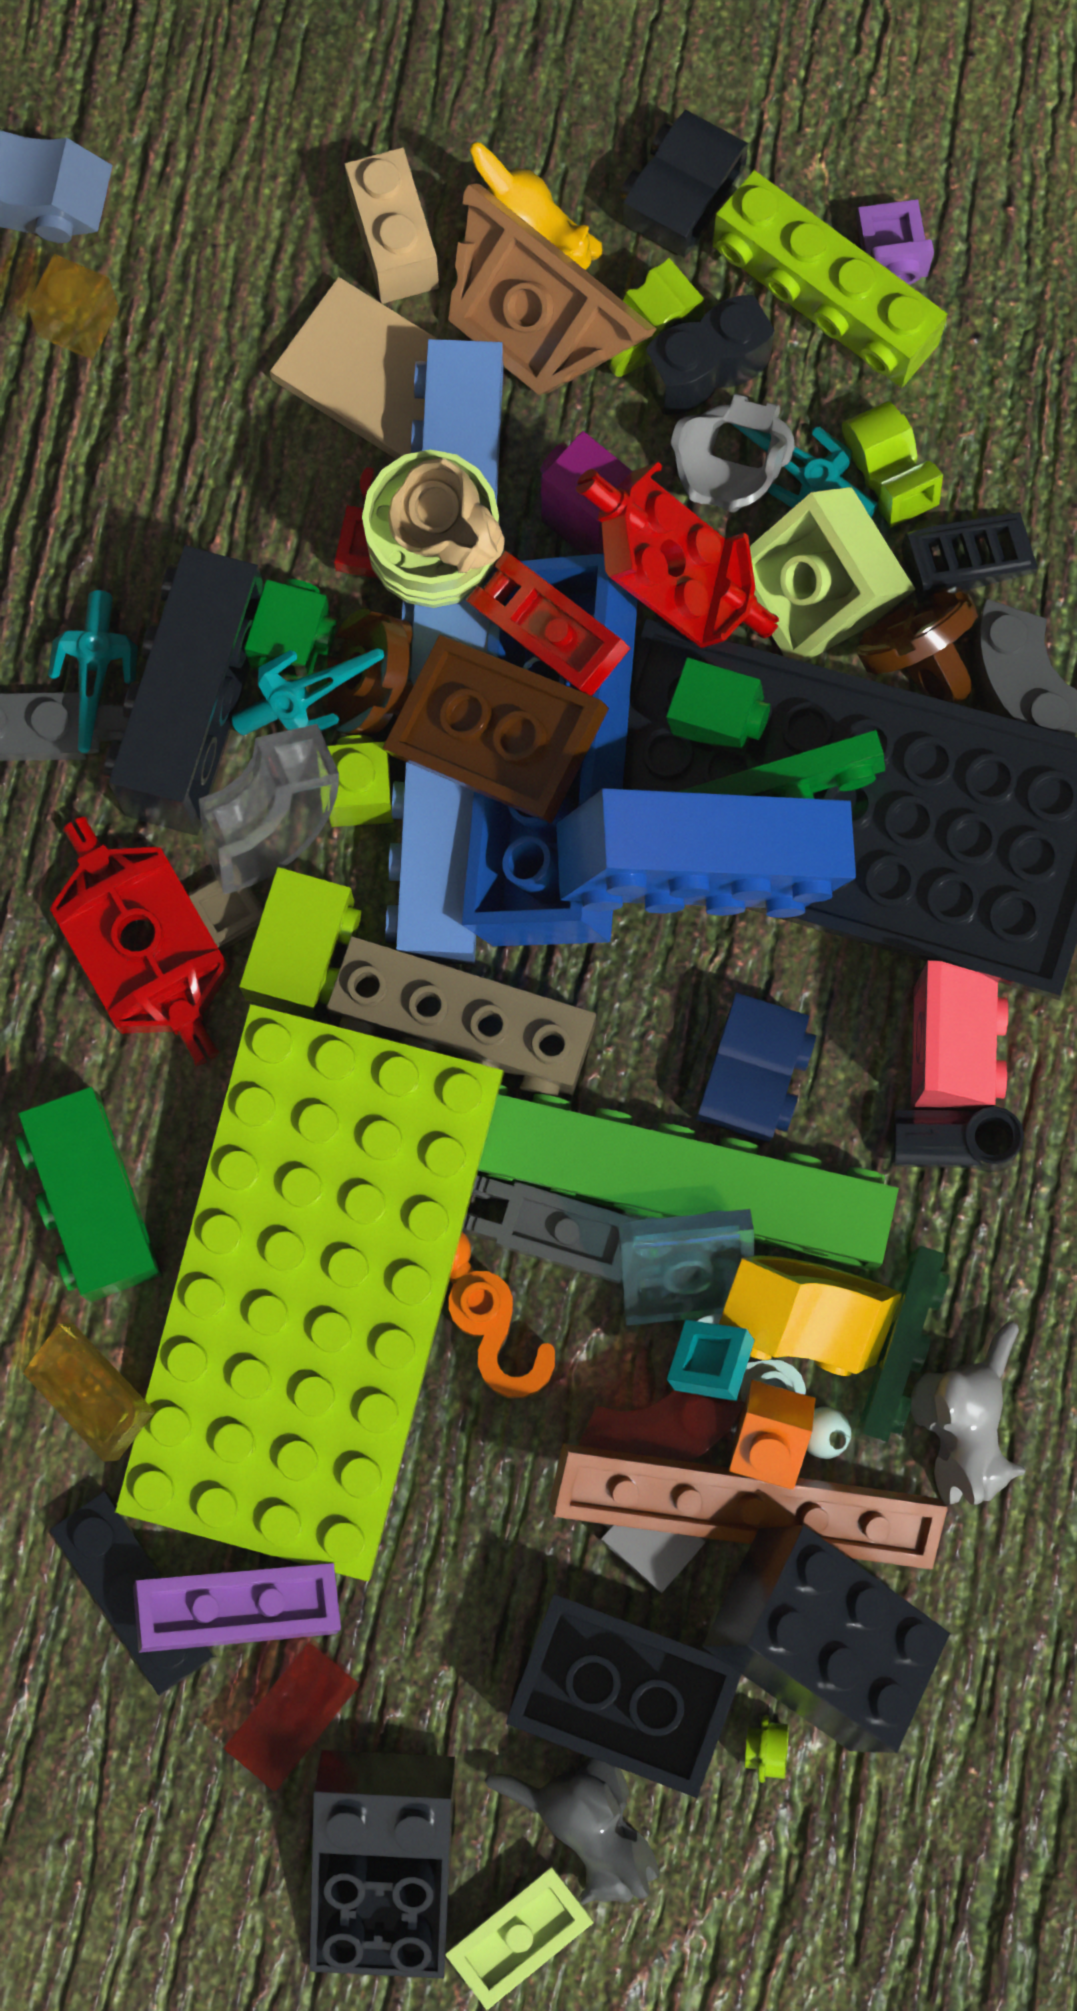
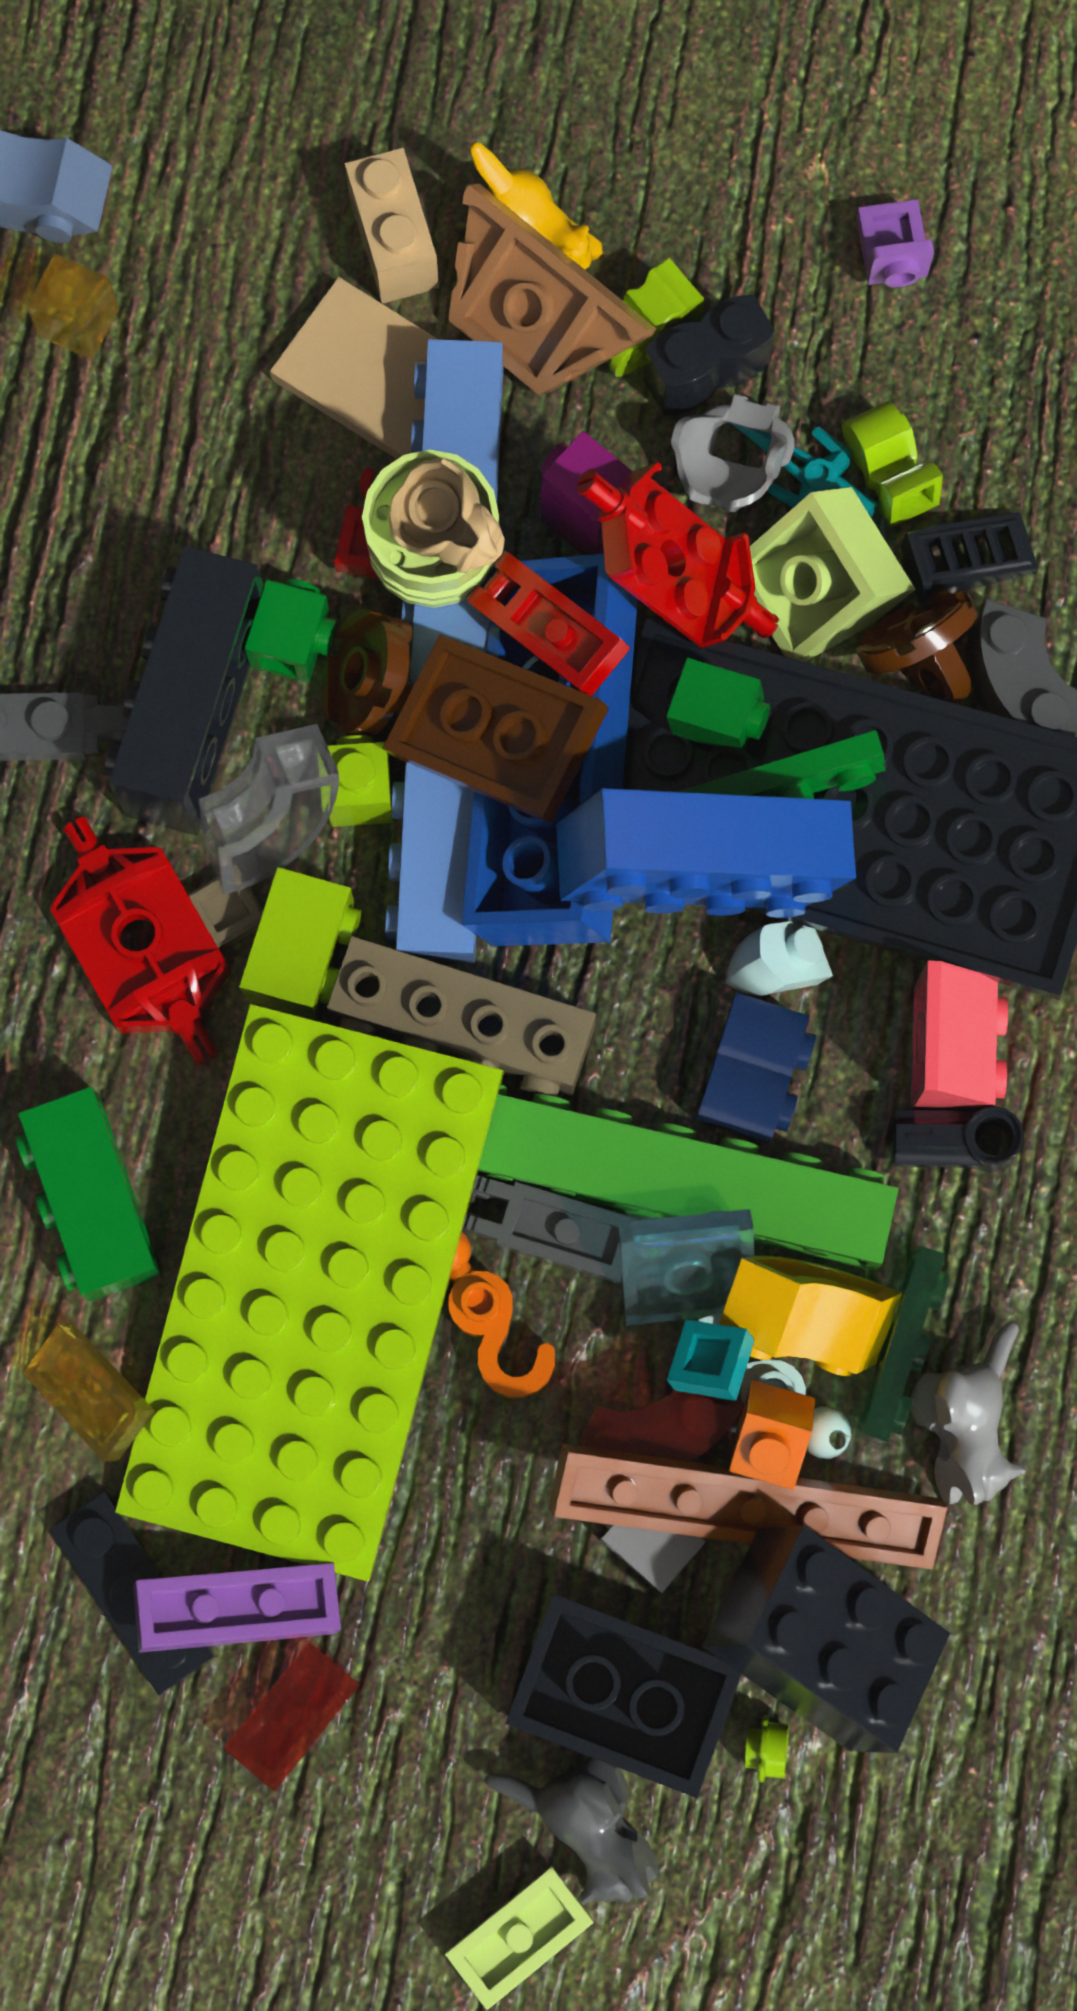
(94, 651): teal piece -> none
(290, 698): teal piece -> none
(381, 1863): black slope -> none
(683, 182): black brick -> none
(778, 960): none -> light aqua plate
(828, 279): lime brick -> none

